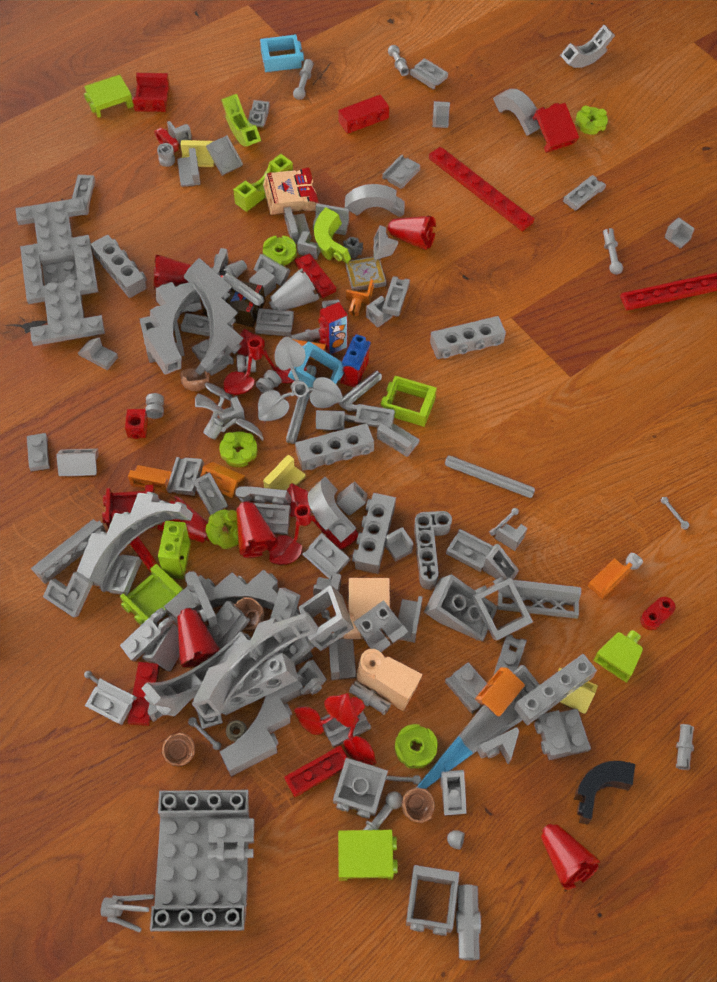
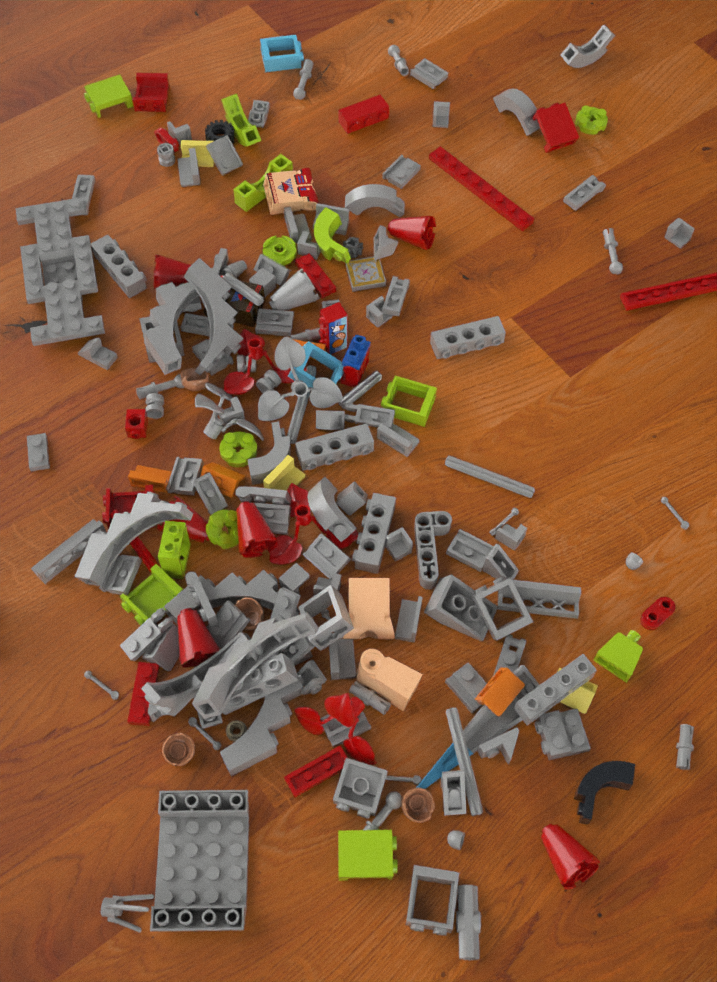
(70, 597): light grey plate -> none
(77, 462): light grey panel -> none
(110, 701): light grey plate -> none
(142, 392): none -> light grey pin
(219, 128): none -> black tyre
(231, 832): light grey plate -> none
(263, 466): none -> light grey arch
(293, 578): none -> light grey panel
(358, 298): orange bracket -> none
(375, 619): light grey hips -> none
(426, 752): lime plate -> none
(464, 761): none -> light grey axle
(609, 578): orange panel -> none

